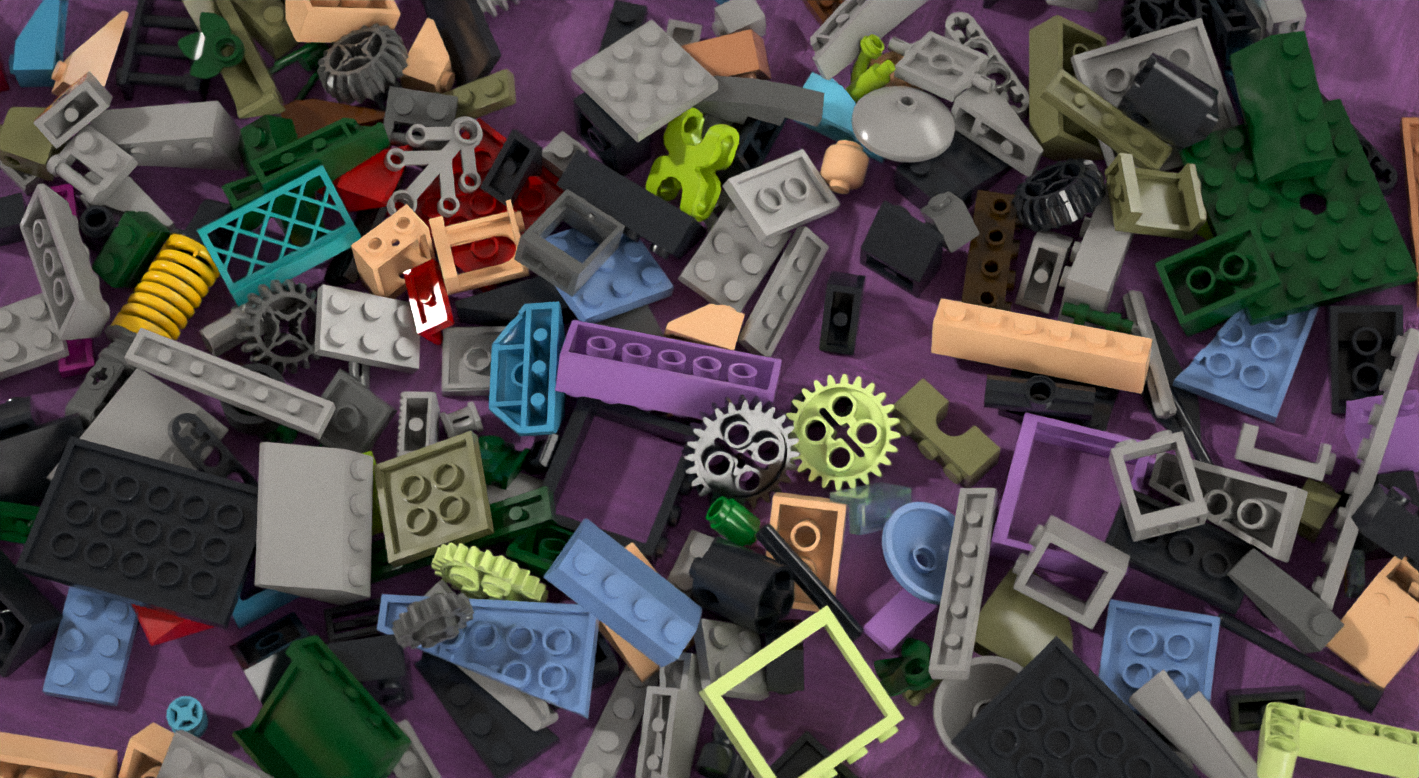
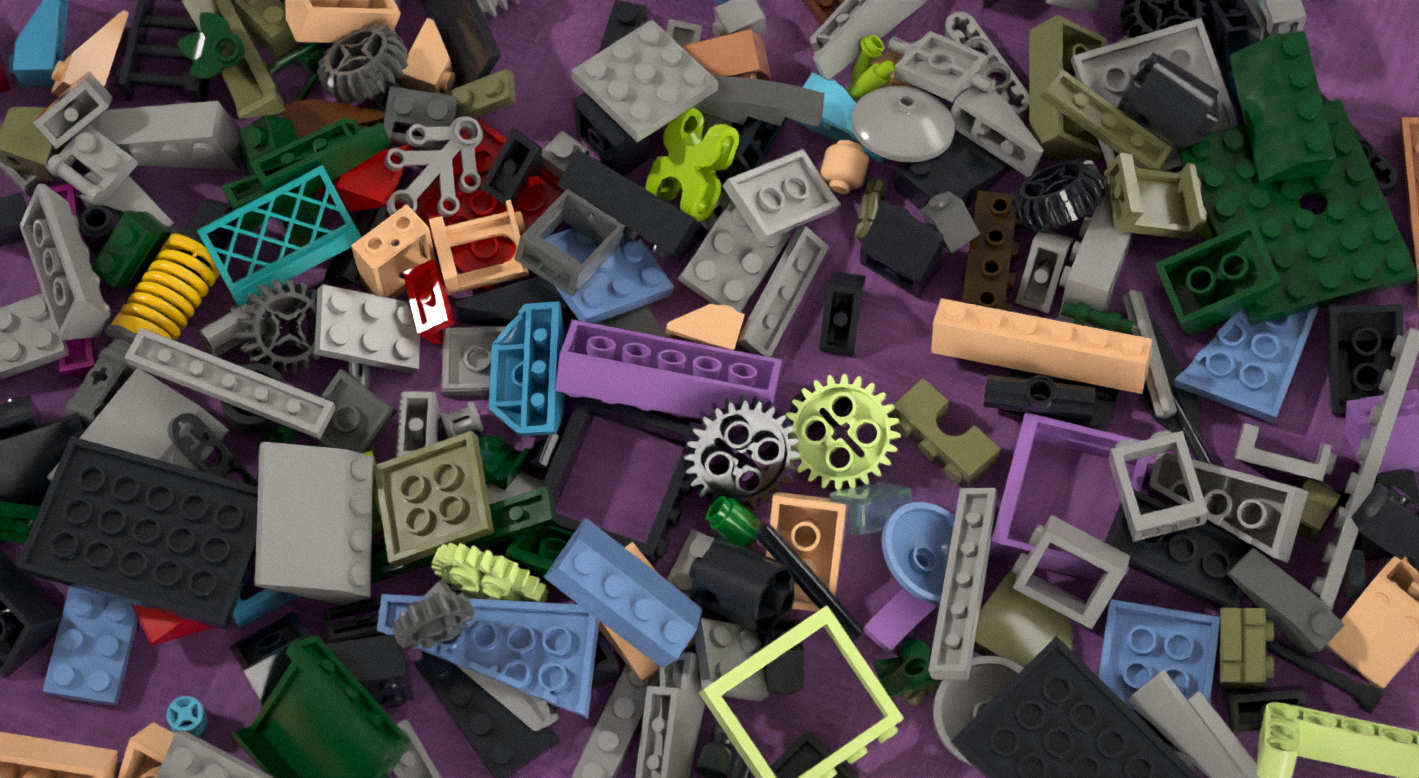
(870, 205): none -> olive axle
(1244, 648): none -> olive brick

